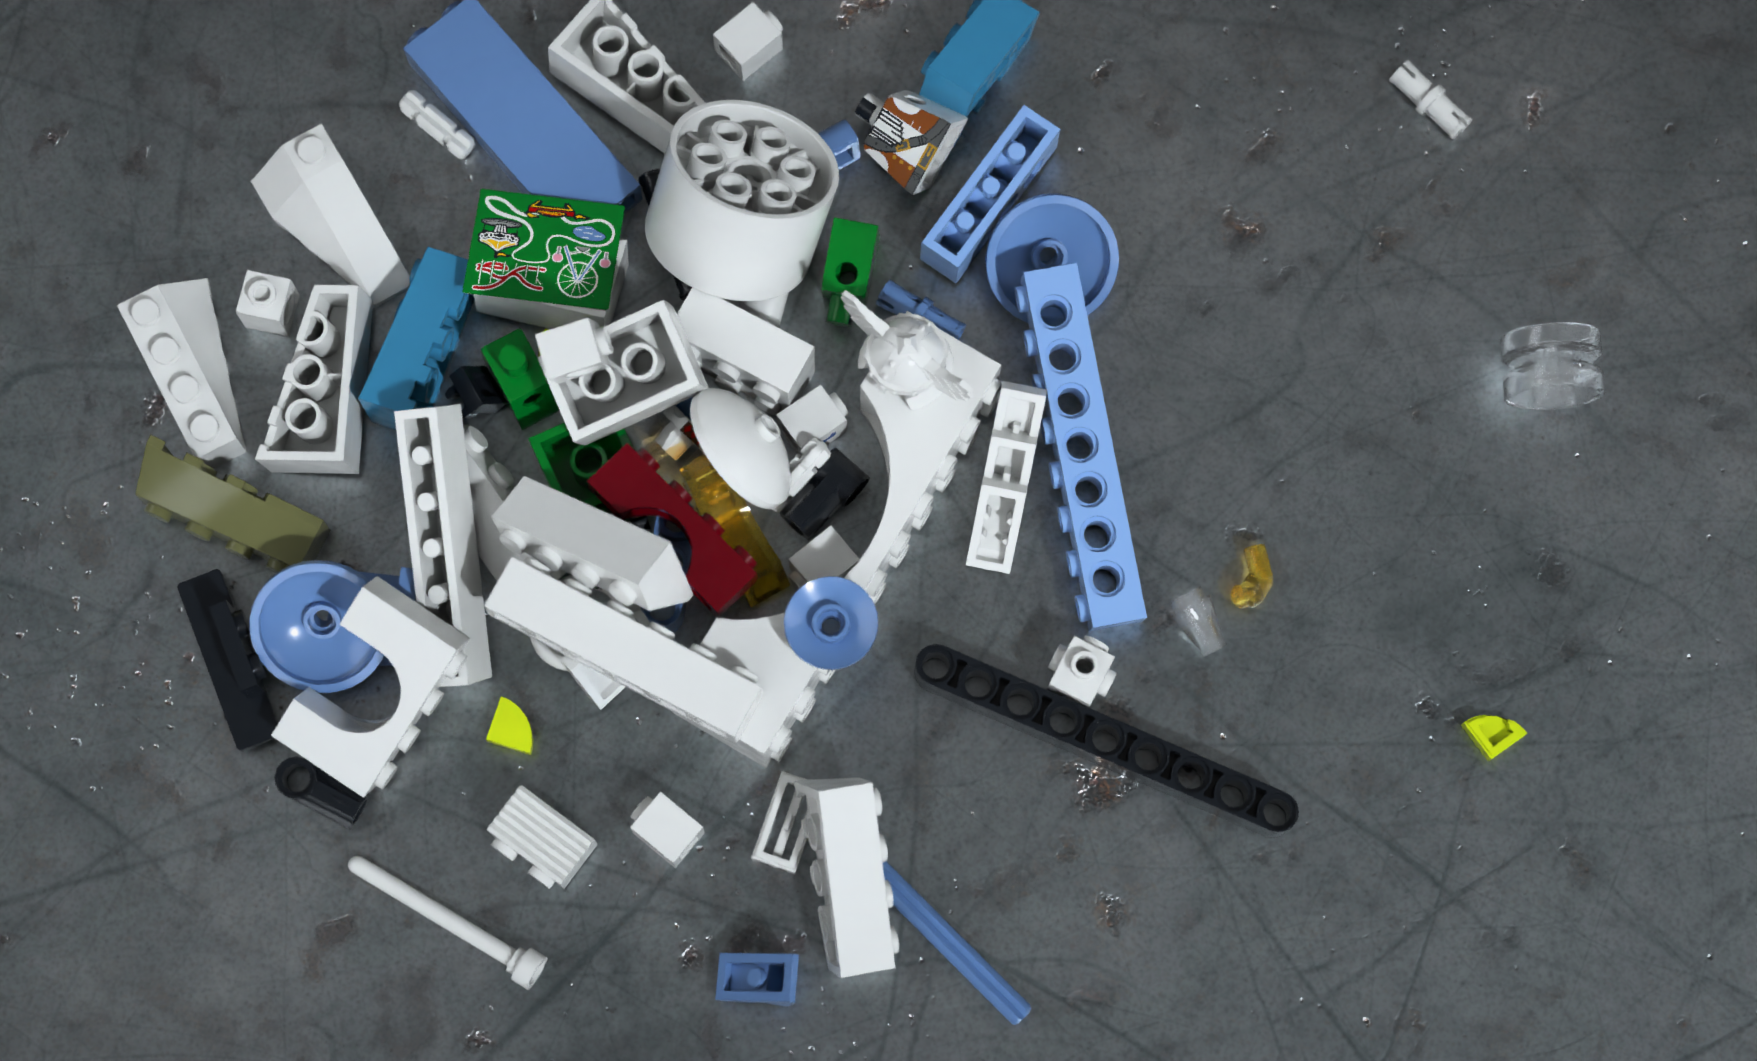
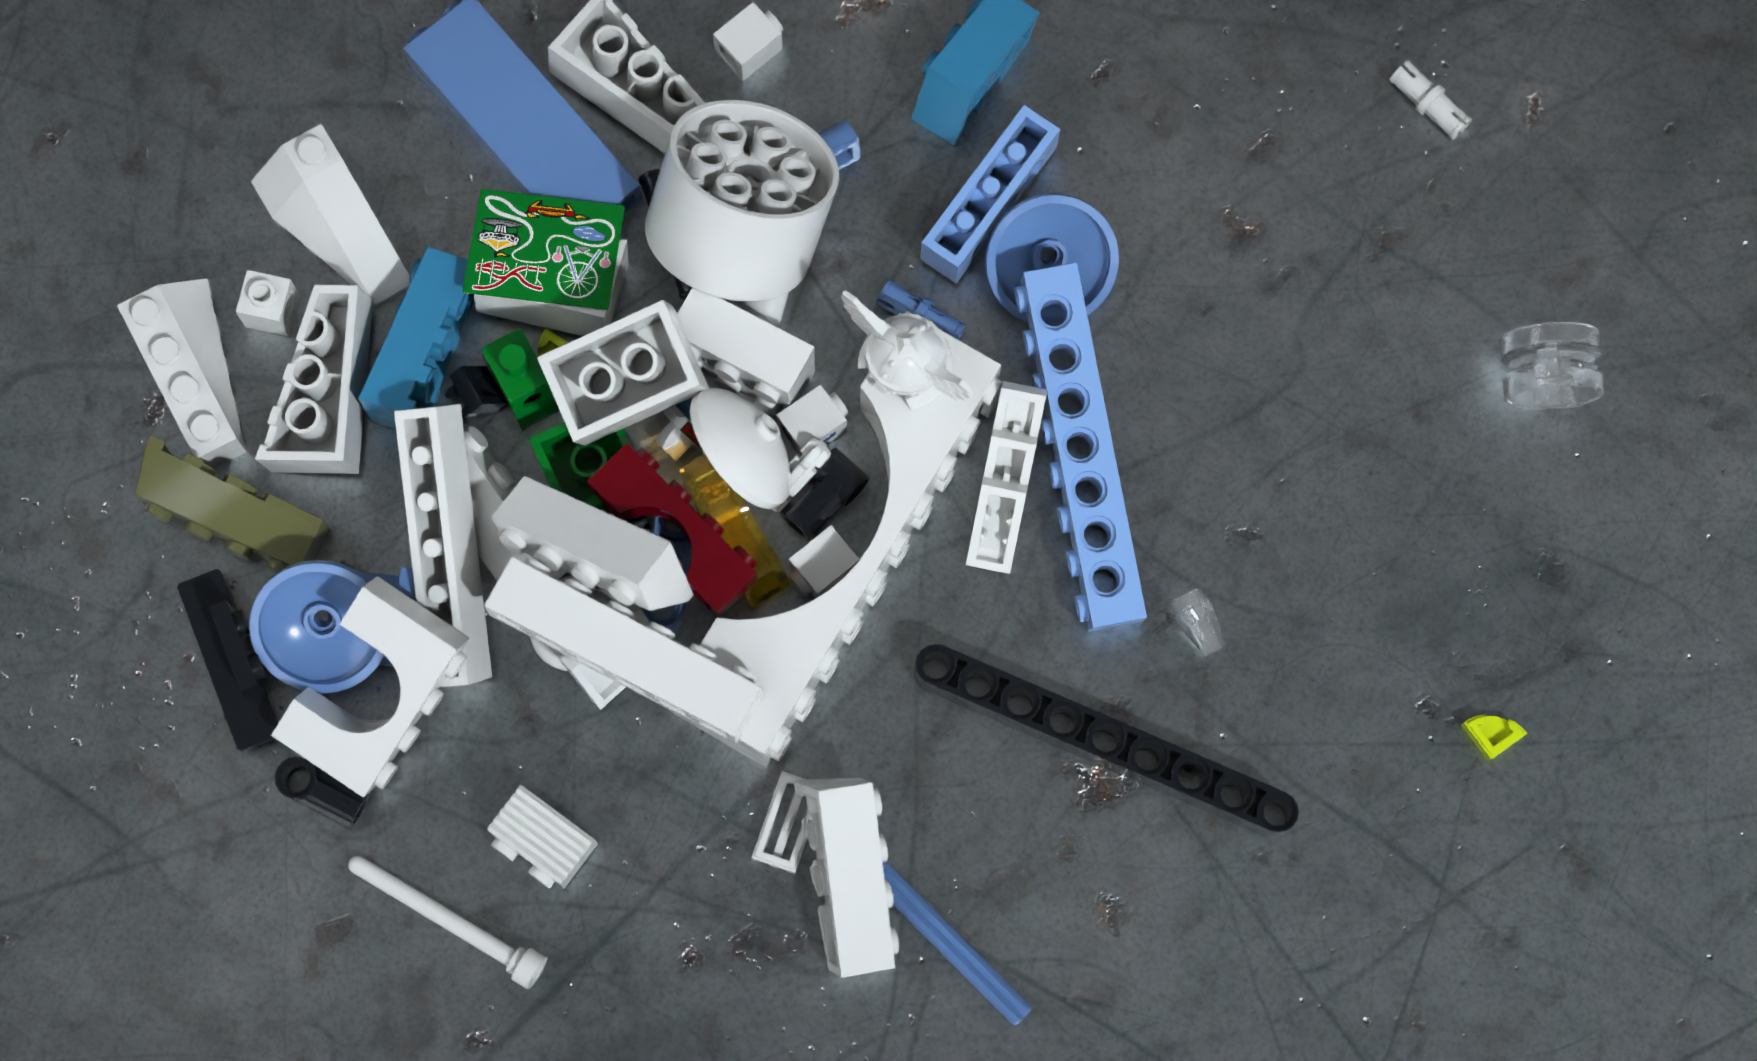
(437, 124): white axle -> none
(511, 728): neon yellow tile -> none
(574, 350): white brick -> none
(666, 828): white brick -> none
(757, 978): medium blue slope -> none
(825, 600): medium blue dish -> none
(850, 250): green torso -> none
(910, 136): torso -> none
(1076, 685): white brick -> none
(1257, 582): clear yellow arm -> none

